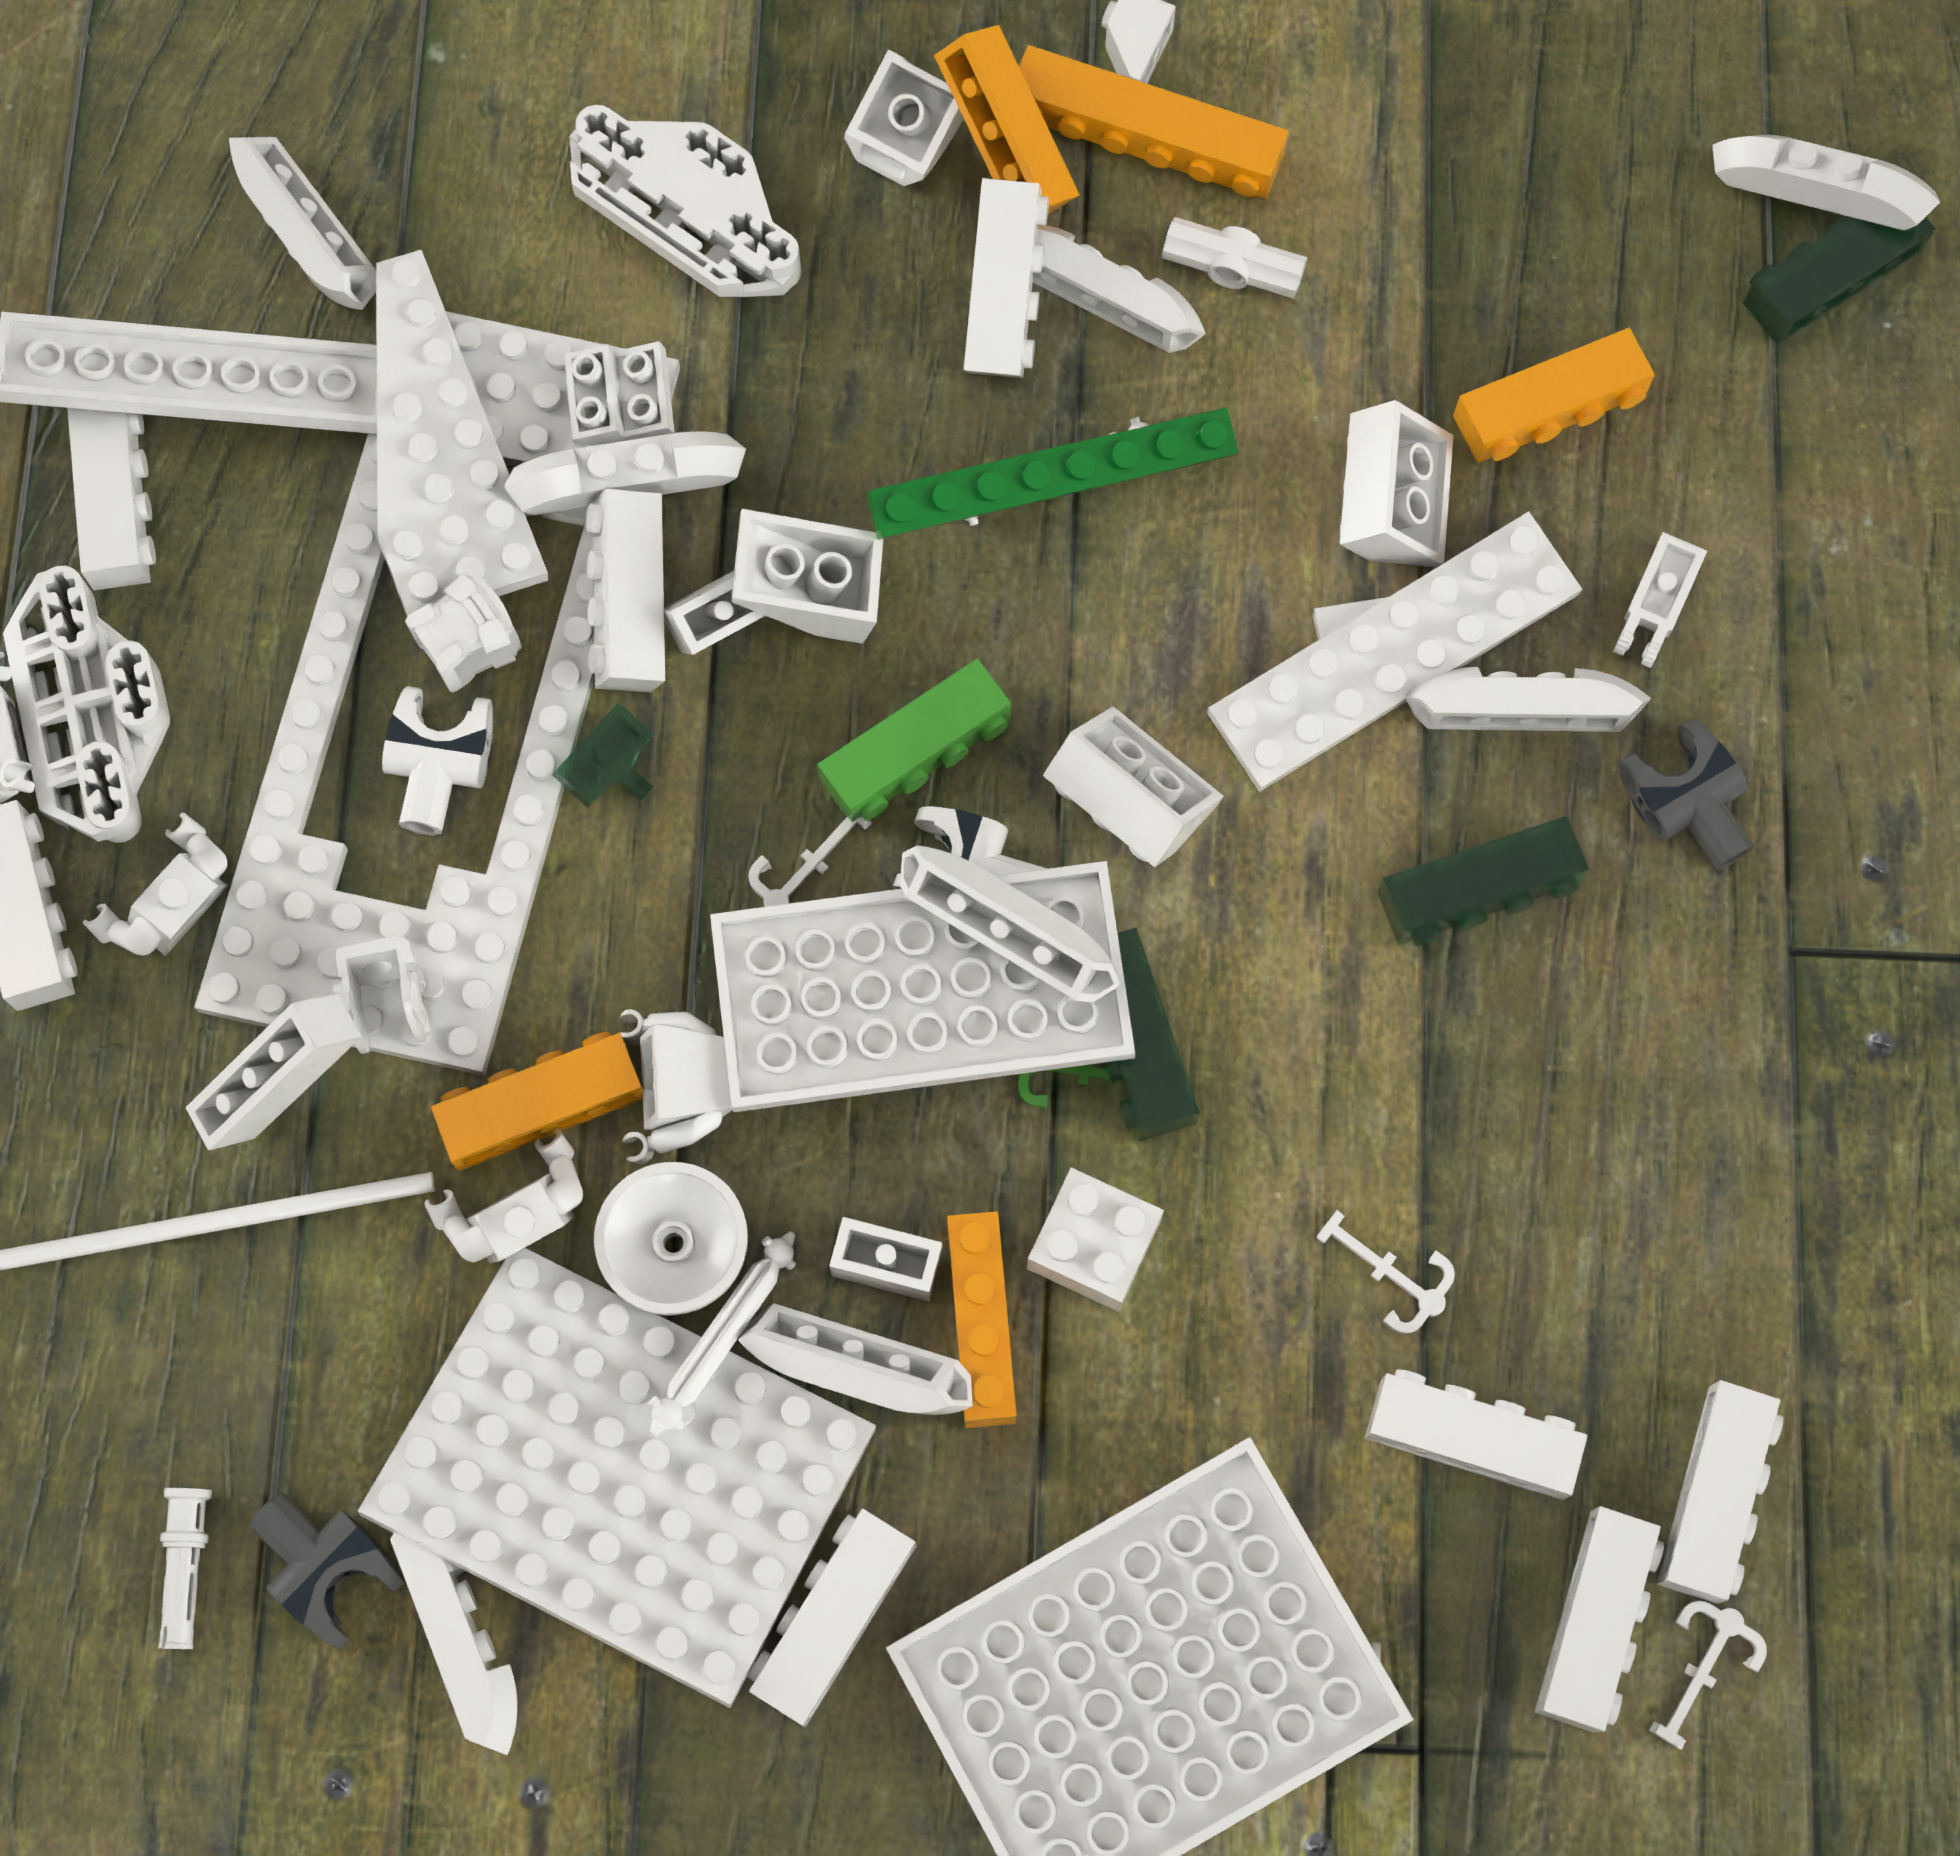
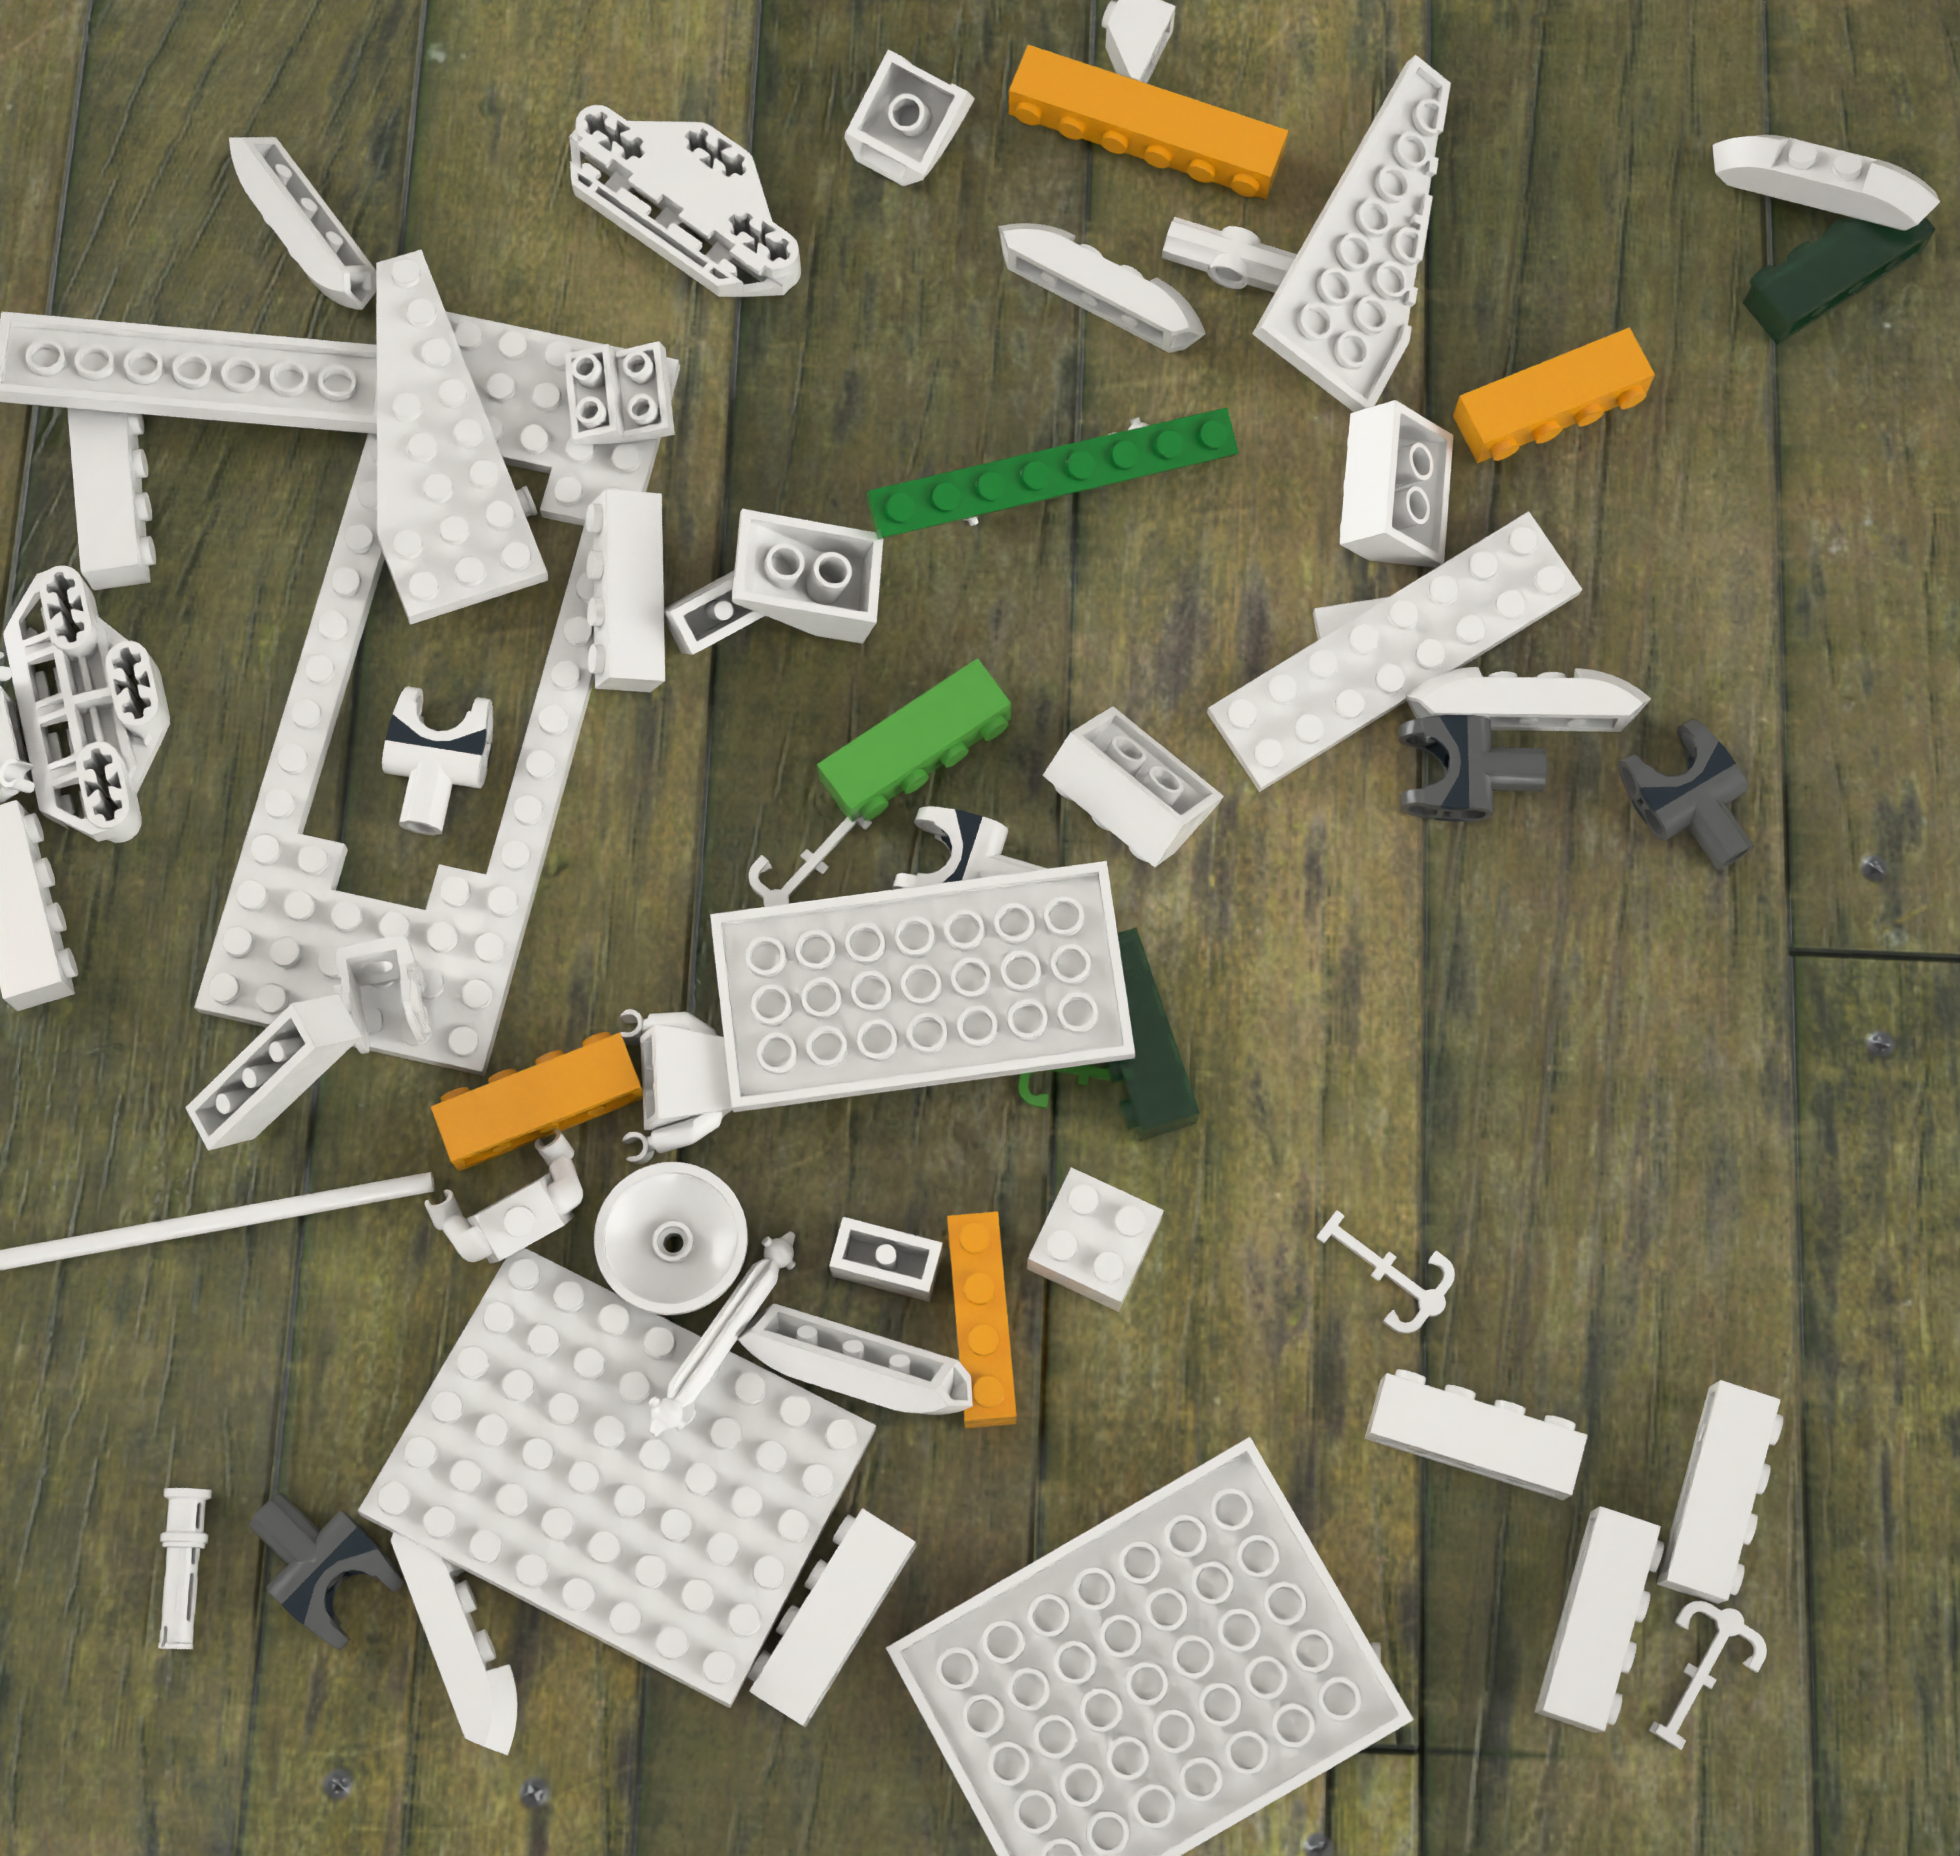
(172, 899): white torso -> none
(465, 631): white piece -> none
(607, 758): clear green plate -> none
(645, 464): white brick -> none
(1004, 114): light orange brick -> none
(1004, 277): white brick -> none
(1008, 922): white brick -> none
(1353, 280): none -> white wing
(1469, 768): none -> dark grey connector
(1483, 881): clear green brick -> none
(1661, 594): white hinge -> none

